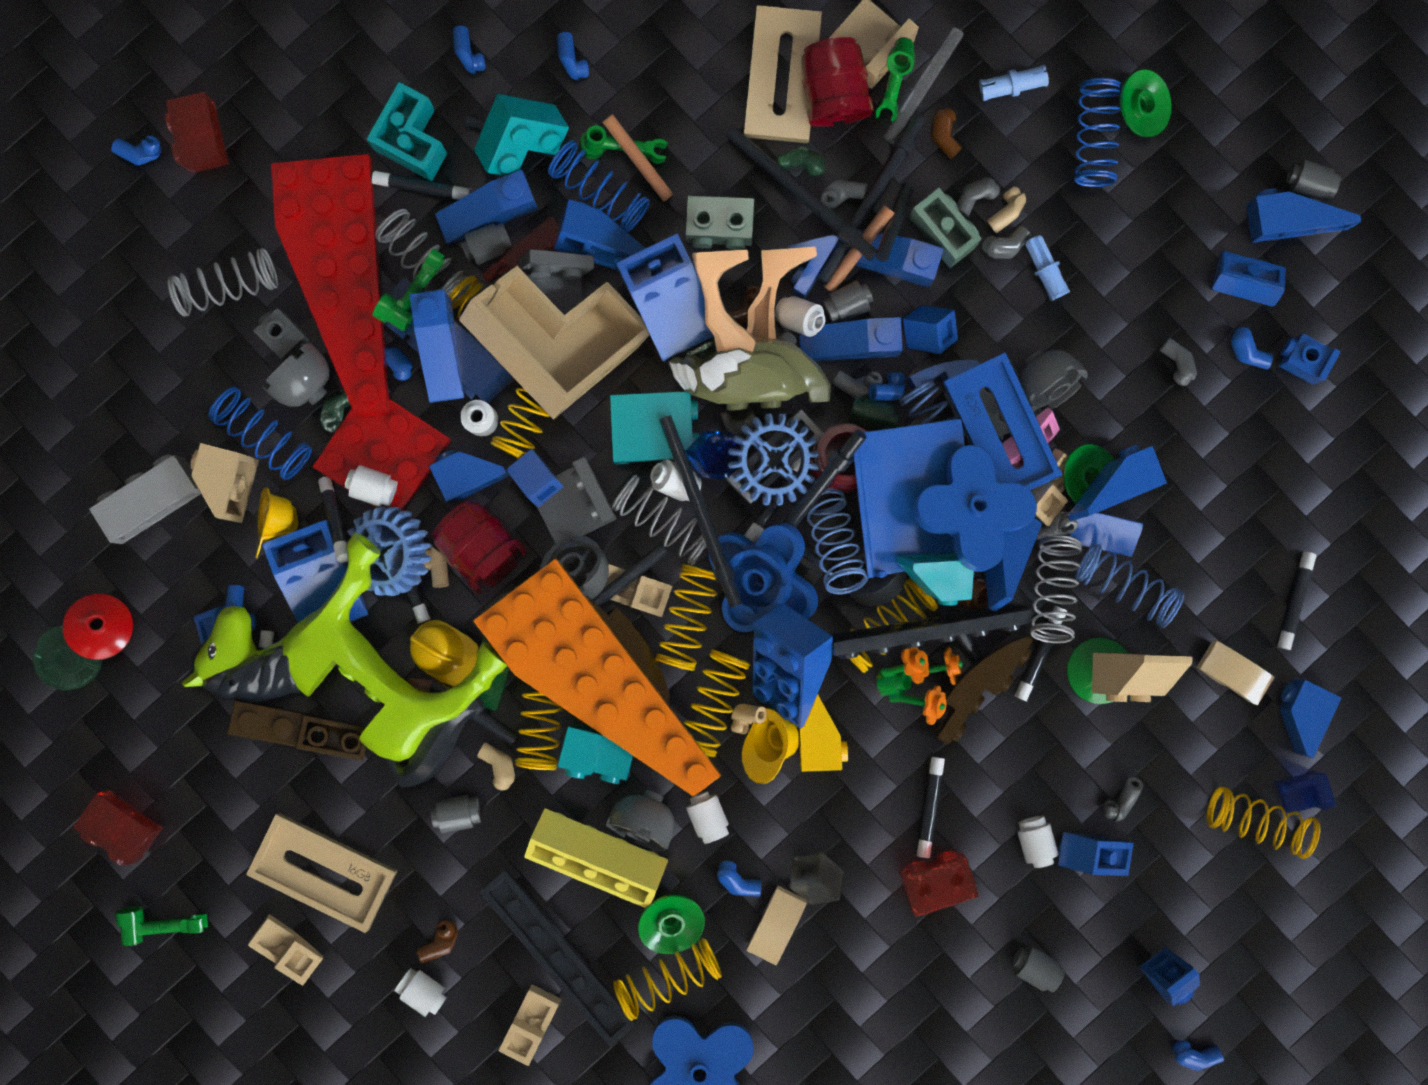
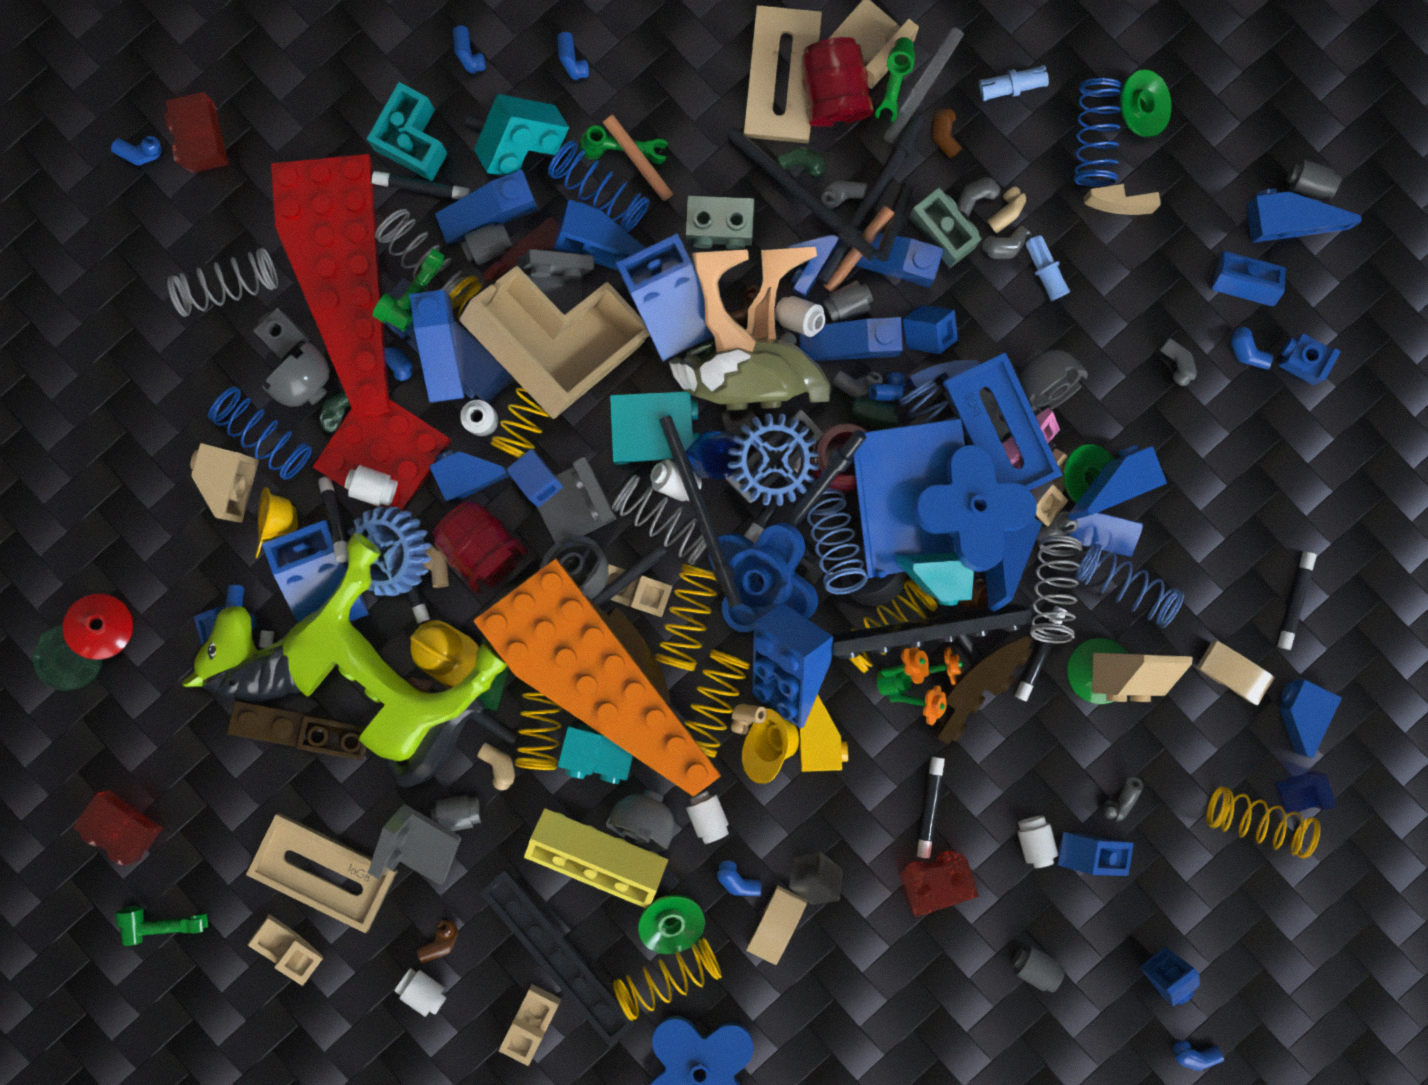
(145, 499): light grey brick -> none
(416, 843): none -> dark grey bracket
(1114, 200): none -> tan slope

